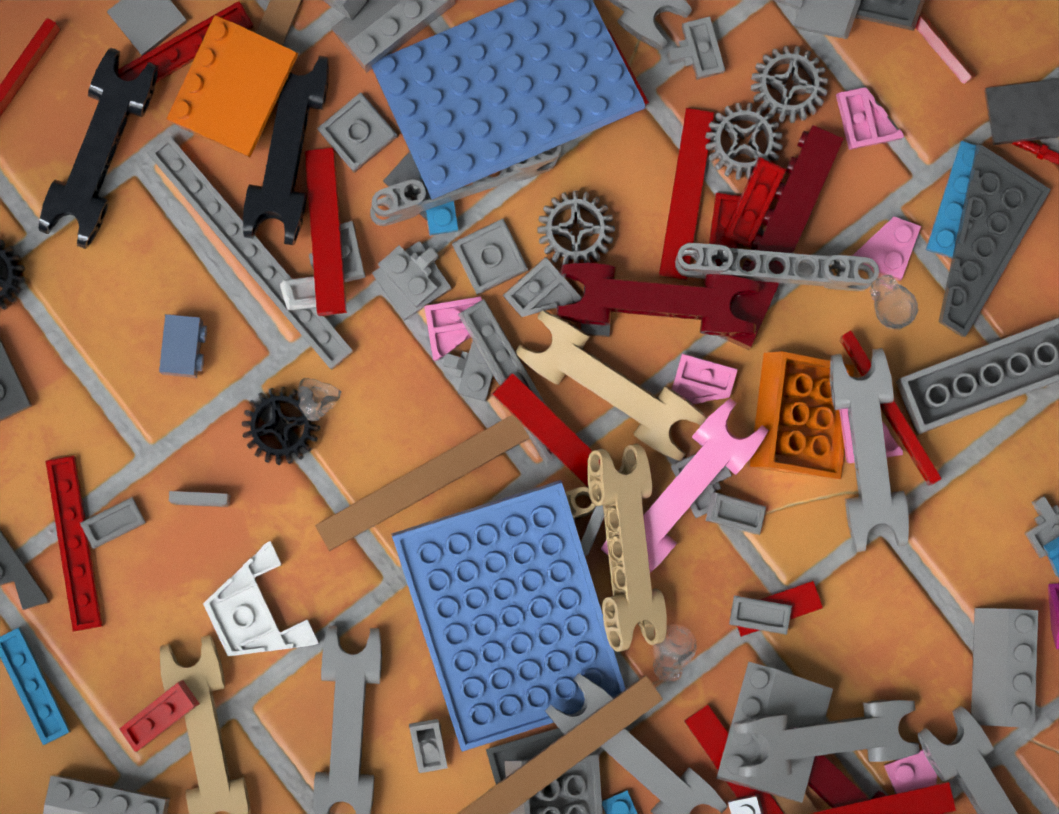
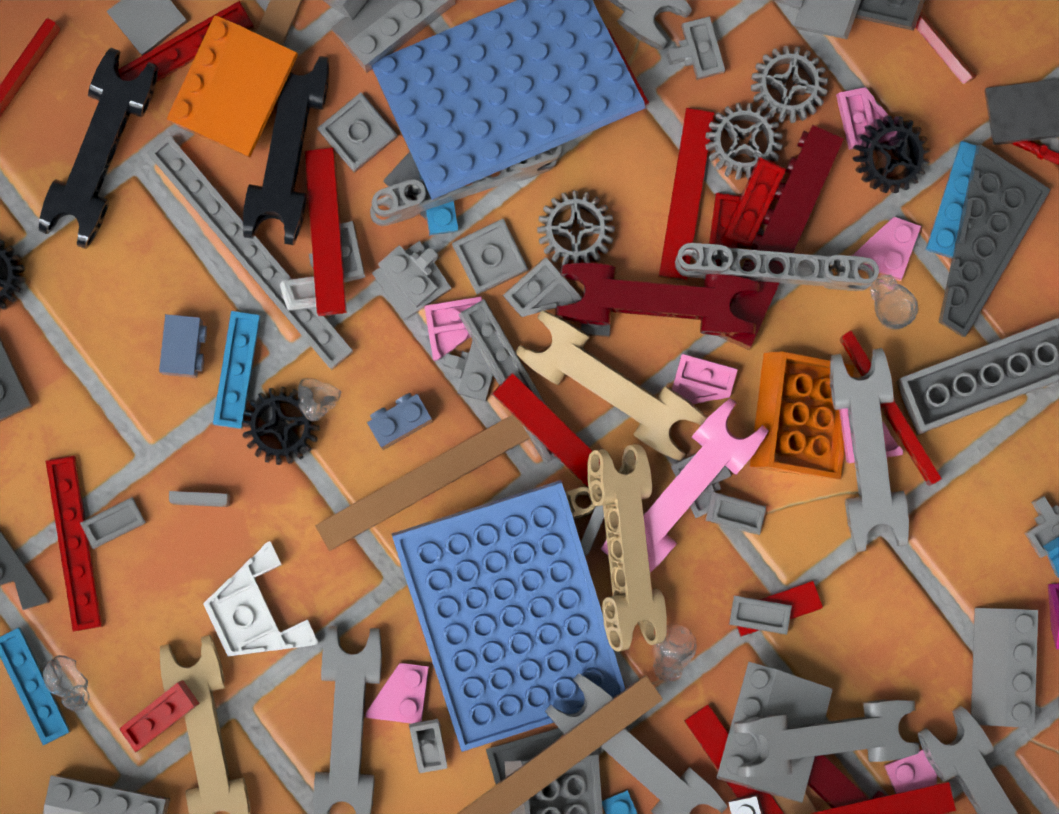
(66, 682): none -> clear hair
(236, 370): none -> dark azure plate
(399, 421): none -> sand blue brick
(402, 695): none -> bright pink wing
(897, 144): none -> black gear

